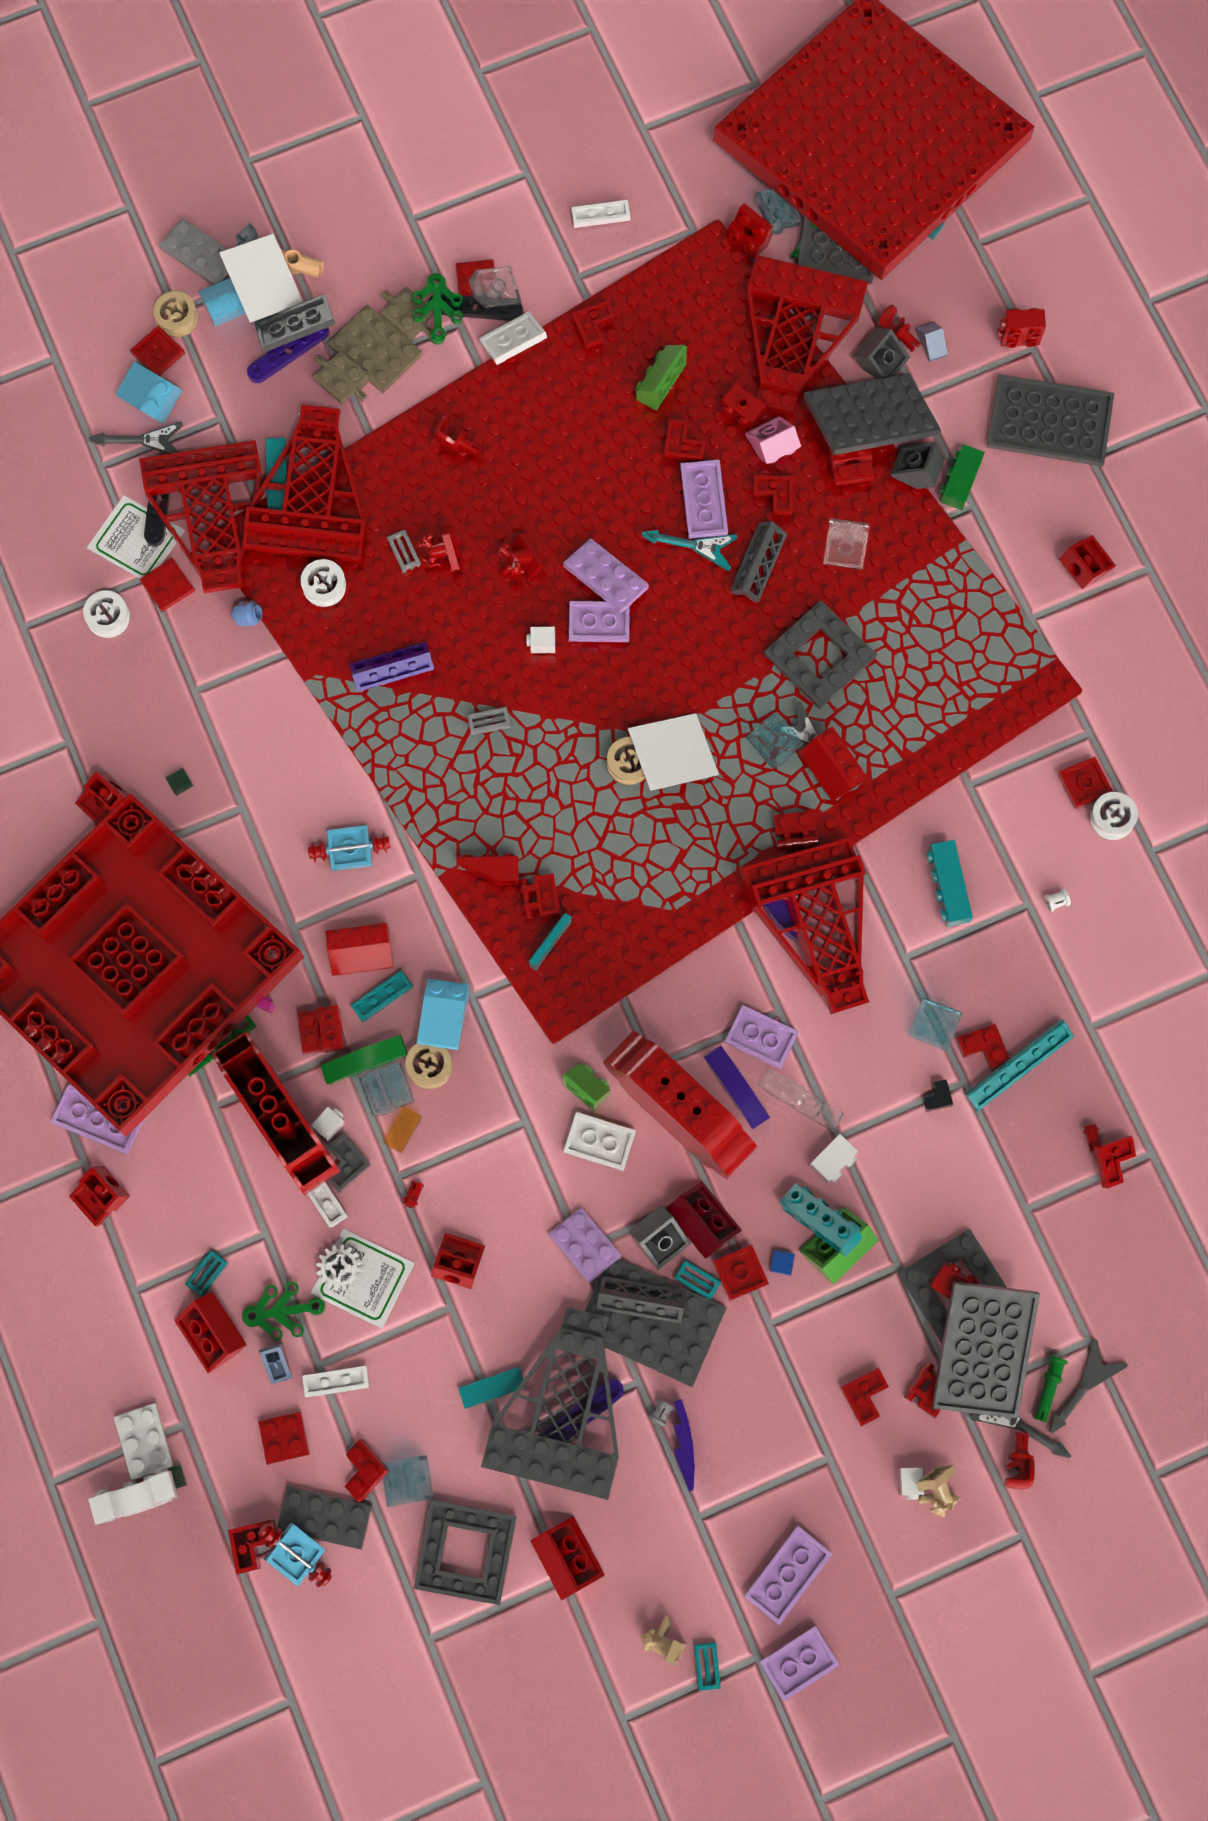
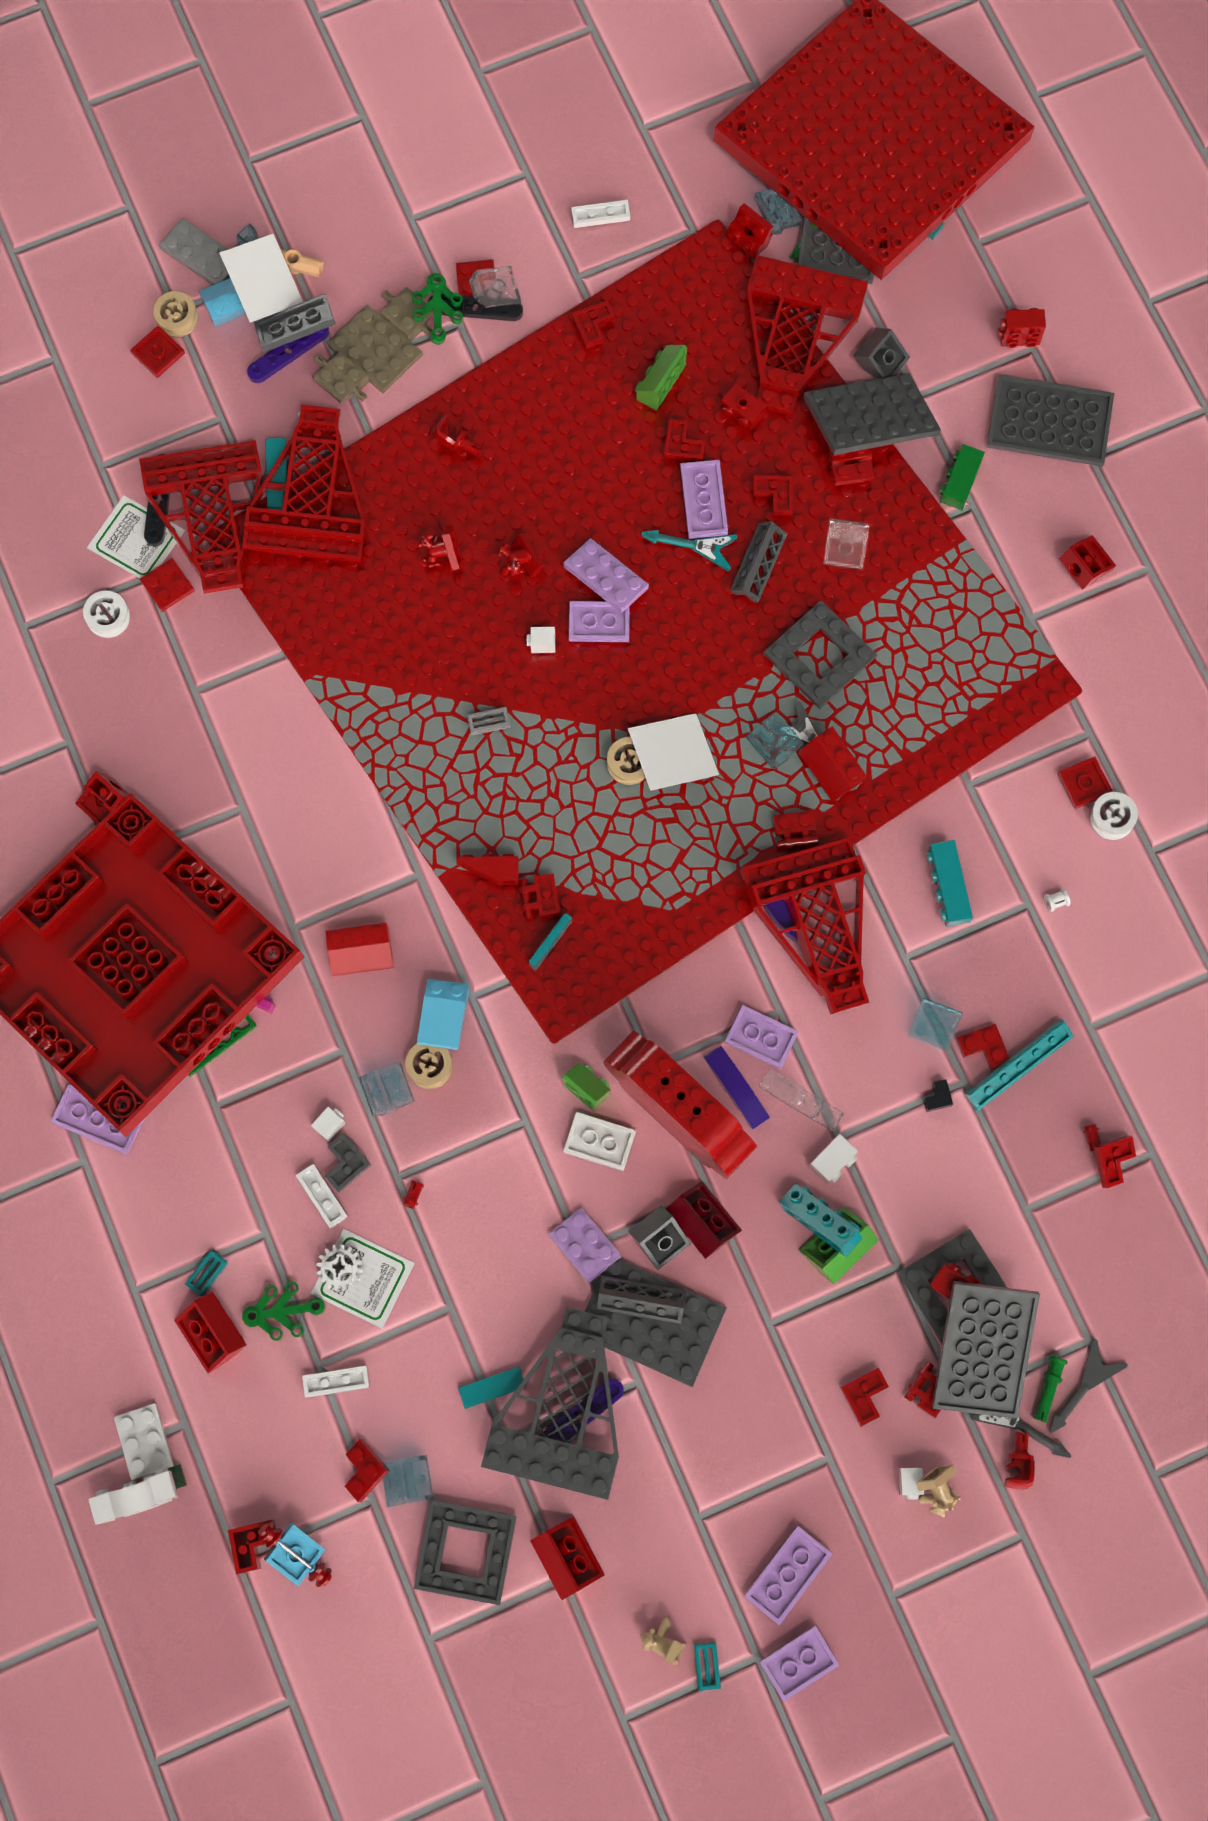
(98, 1194): red brick -> none
(148, 392): medium azure slope -> none
(155, 439): dark grey piece -> none
(179, 781): clear green tile -> none
(246, 613): medium blue head -> none
(275, 1113): red brick -> none
(276, 1363): sand blue slope -> none
(284, 1438): red plate -> none
(318, 593): white wheel -> none
(325, 1517): dark grey plate -> none
(330, 1026): red brick -> none
(349, 848): medium azure plate -> none
(364, 1059): green slope -> none
(381, 996): teal tile -> none
(391, 668): dark purple fence -> none
(402, 1130): clear yellow tile -> none
(410, 565): light grey tile -> none
(458, 1260): red brick -> none
(513, 338): white plate -> none
(667, 1410): light grey bush -> none
(681, 1271): teal tile -> none
(684, 1454): dark purple slope -> none
(740, 1272): red plate -> none
(773, 439): bright pink slope -> none
(782, 1263): blue tile -> none
(901, 331): red piece -> none
(918, 465): dark grey slope -> none
(932, 340): slope -> none

